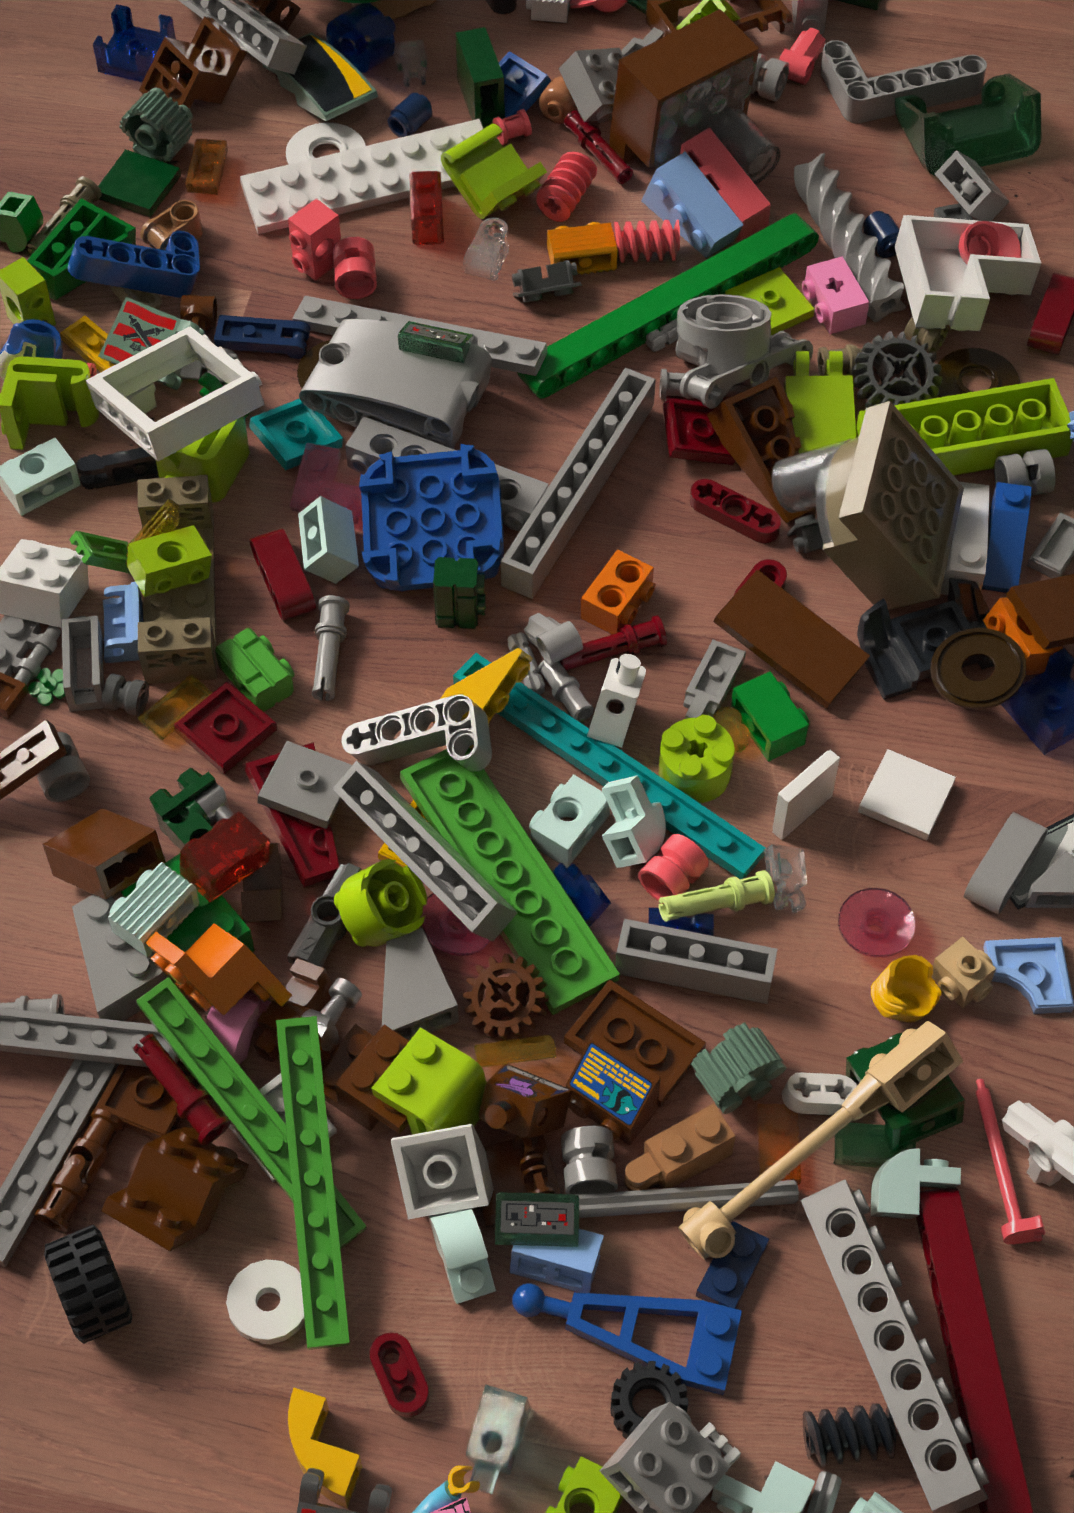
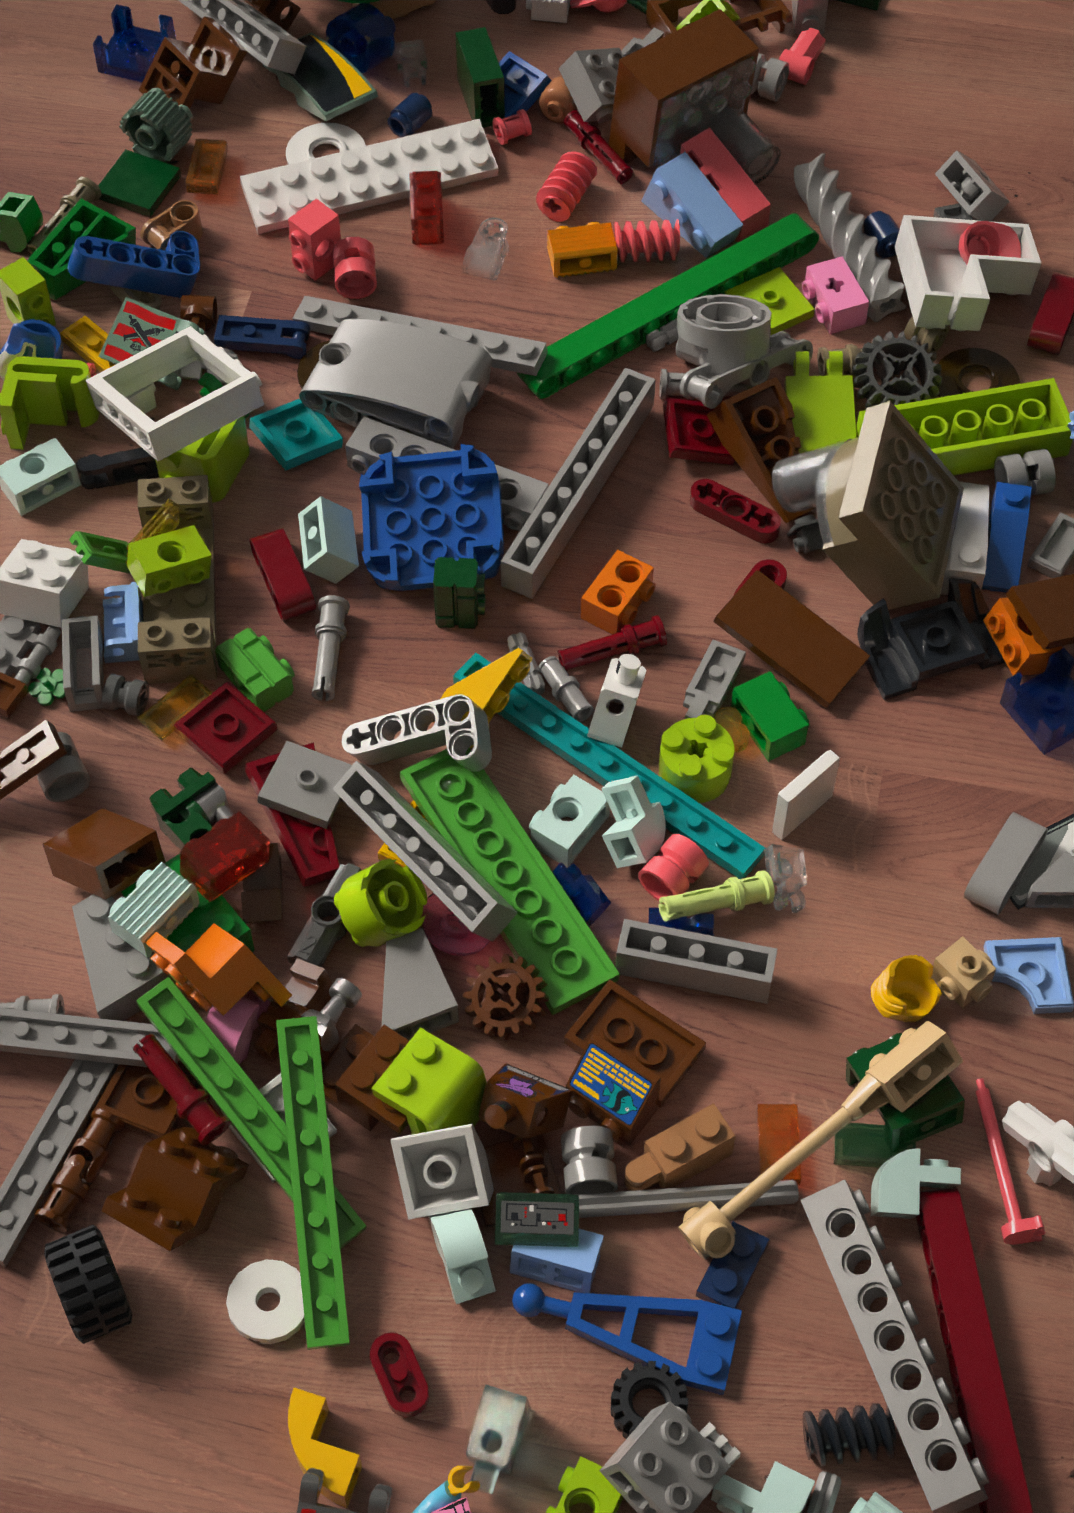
(317, 479): clear pink plate -> none
(434, 341): clear green slope -> none
(488, 173): lime piece -> none
(515, 1051): clear yellow tile -> none
(532, 284): dark grey hinge -> none
(553, 639): light grey piece -> none
(738, 1067): sand green brick -> none
(820, 1093): white beam -> none
(874, 98): light grey beam -> none
(881, 909): clear pink dish -> none
(907, 794): white tile -> none
(984, 694): dark brown piece -> none
(990, 132): clear green windscreen -> none

